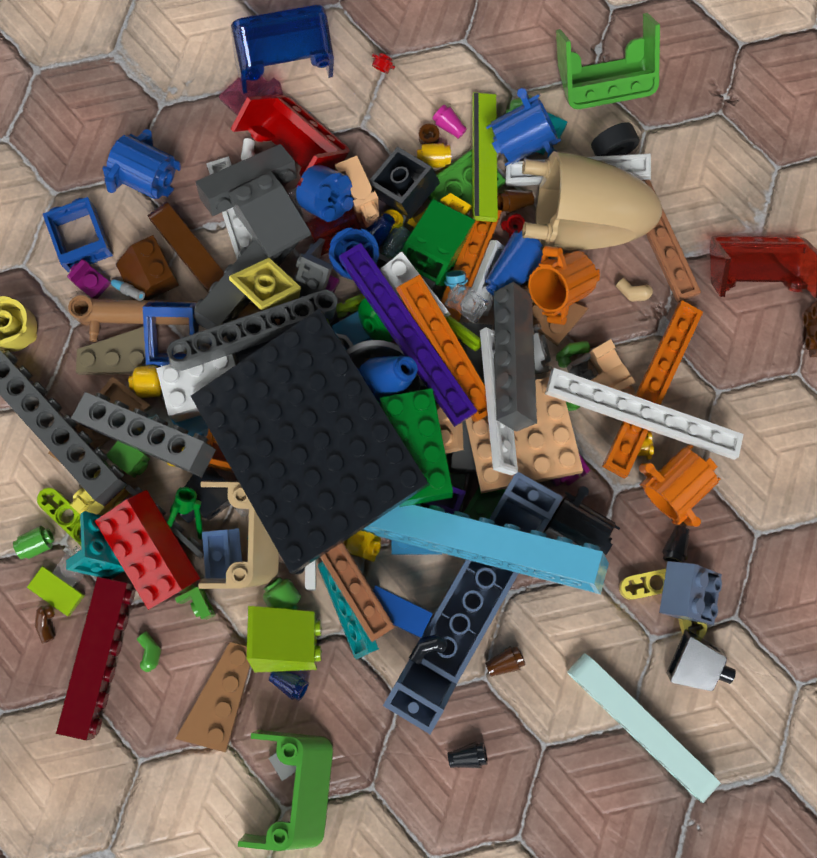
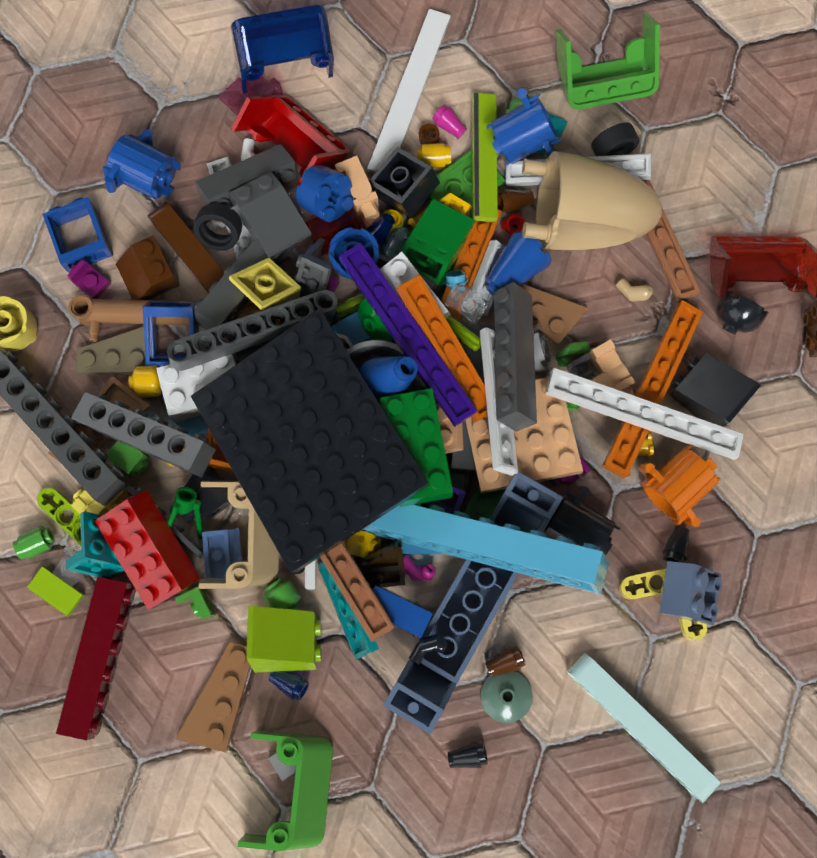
(42, 625): reddish brown arm -> none
(128, 289): light grey piece -> none
(151, 652): bright green arm -> none
(219, 213): none -> black tyre
(382, 63): red plate -> none
(384, 567): none -> dark brown wing
(410, 88): none -> white tile
(418, 572): none -> dark pink arm
(493, 701): none -> sand green dish
(561, 282): orange container -> none
(699, 664): torso -> none
(713, 390): none -> black slope
(739, 314): none -> black cylinder

